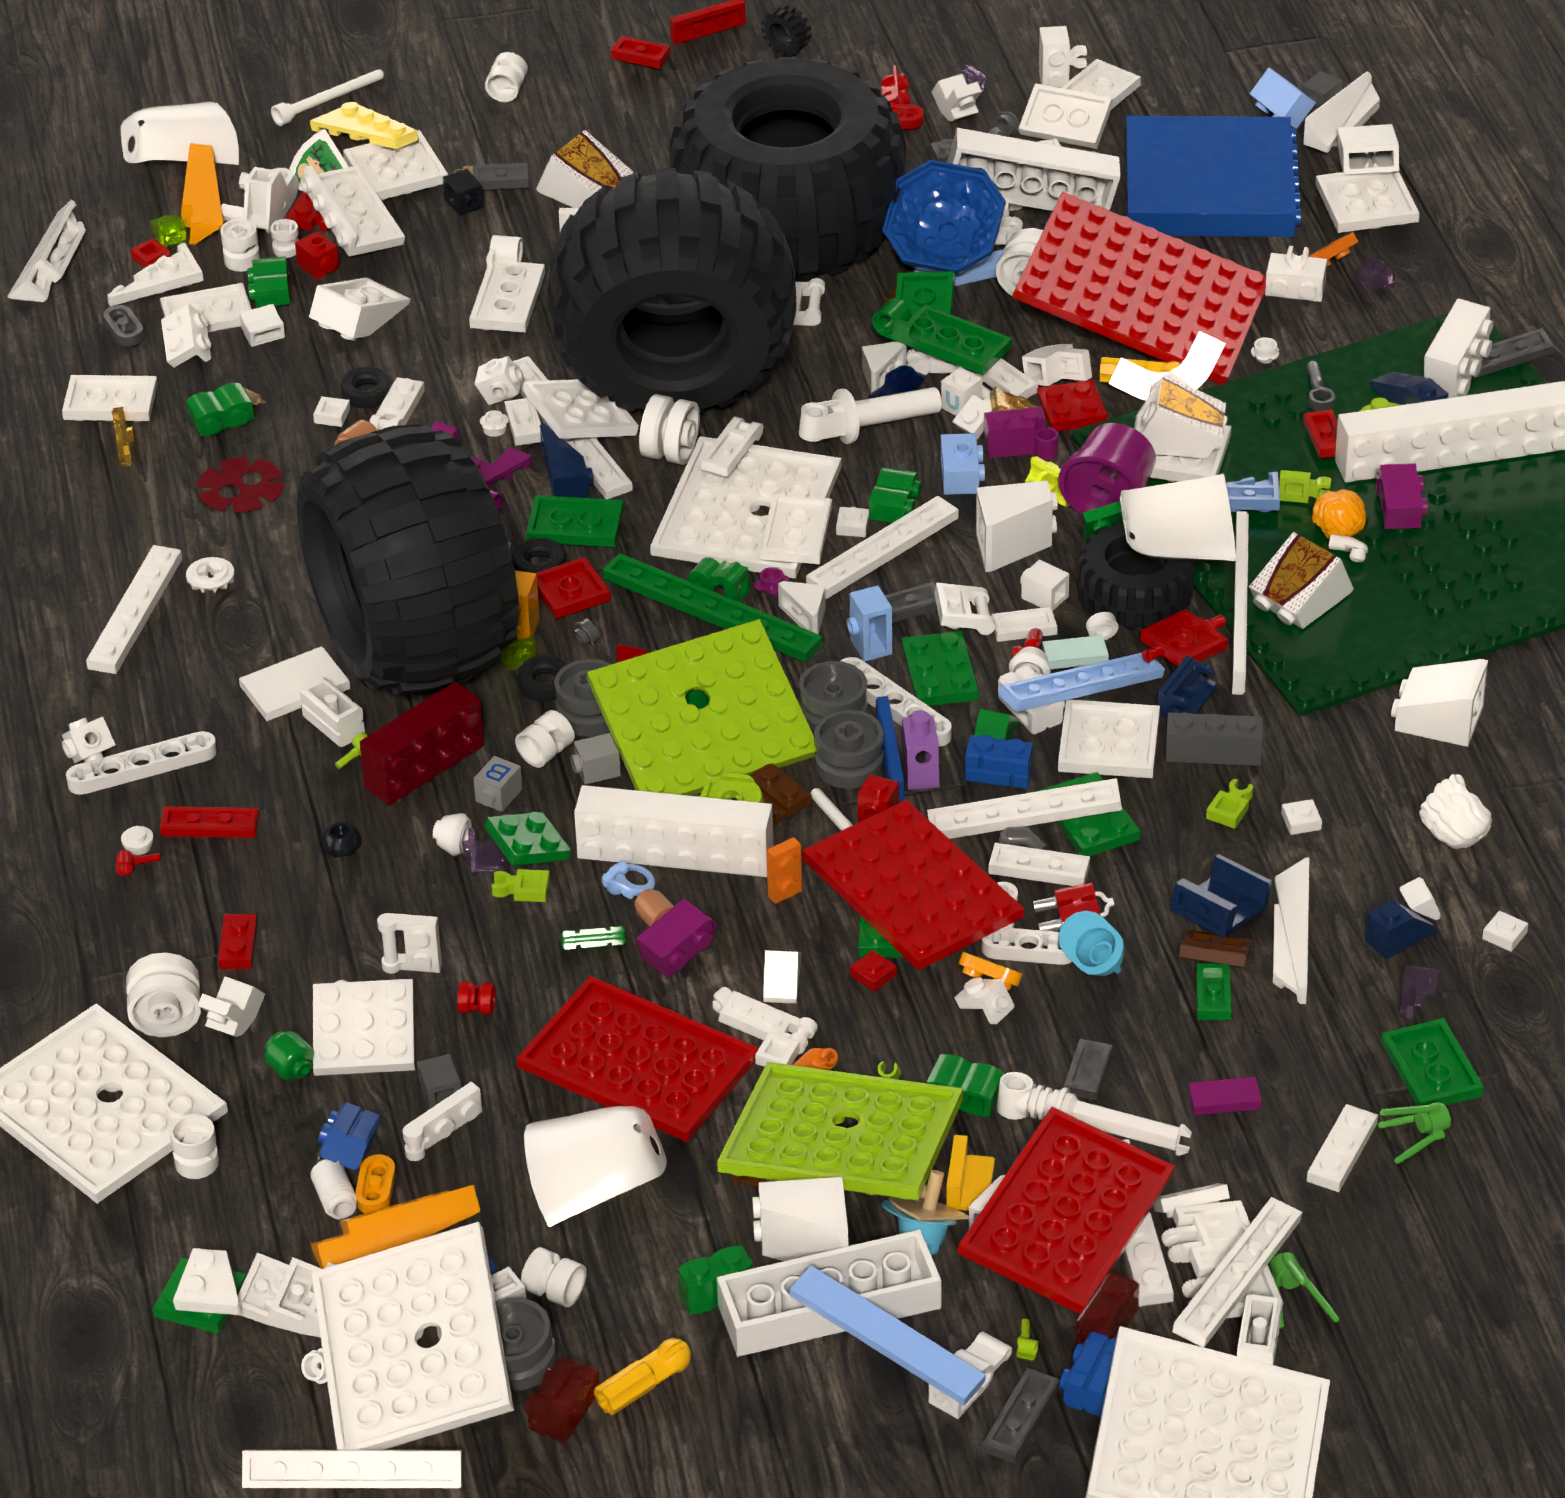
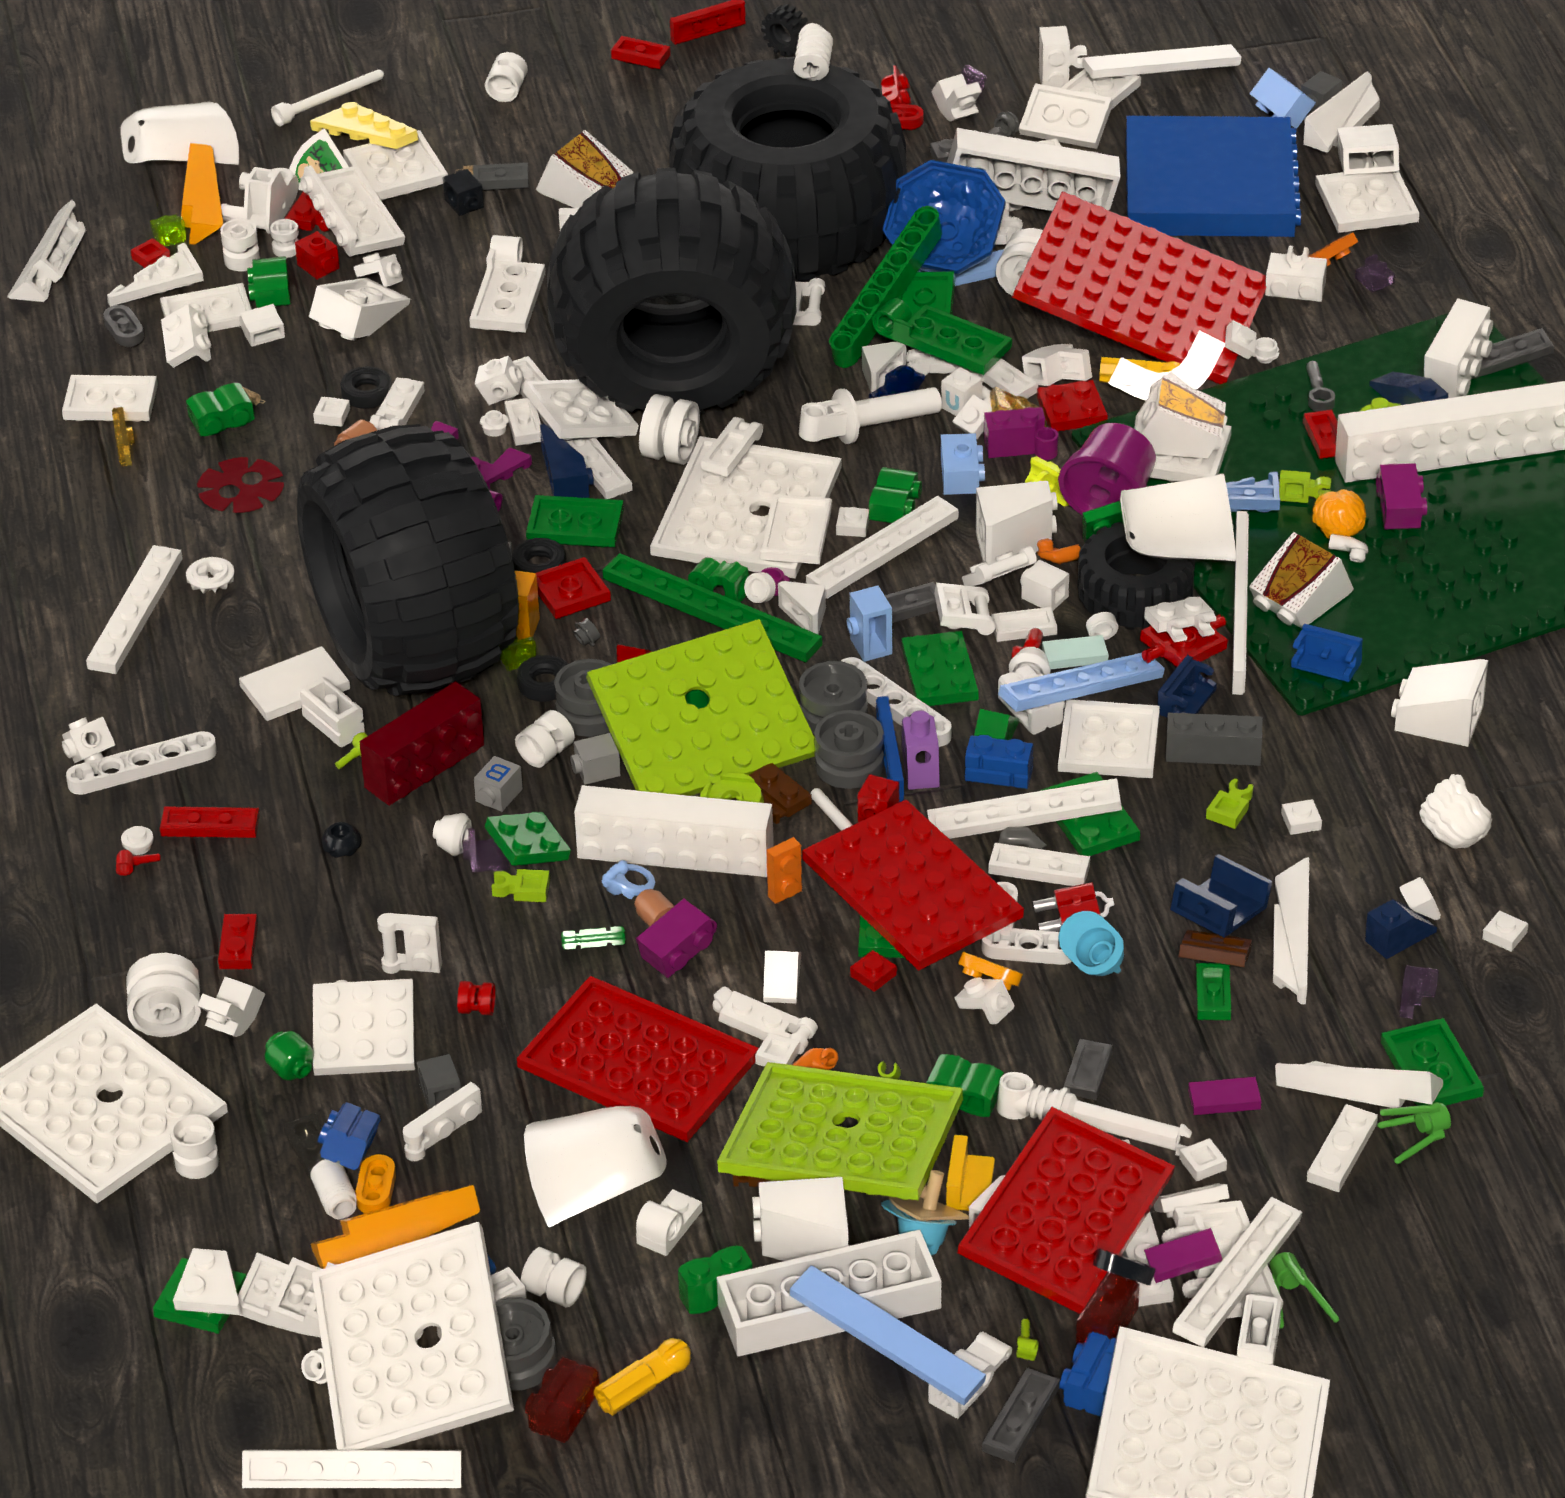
(386, 266): none -> white bracket
(664, 1224): none -> white plate
(759, 587): none -> white tile
(813, 52): none -> white piece
(887, 282): none -> green beam
(1005, 563): none -> white plate
(1057, 555): none -> orange arm
(1124, 1266): none -> black beam
(1161, 61): none -> white tile
(1181, 614): none -> white plate
(1183, 1255): none -> magenta tile
(1203, 1159): none -> white plate
(1240, 339): none -> white plate
(1327, 652): none -> blue hinge
(1364, 1085): none -> white wedge

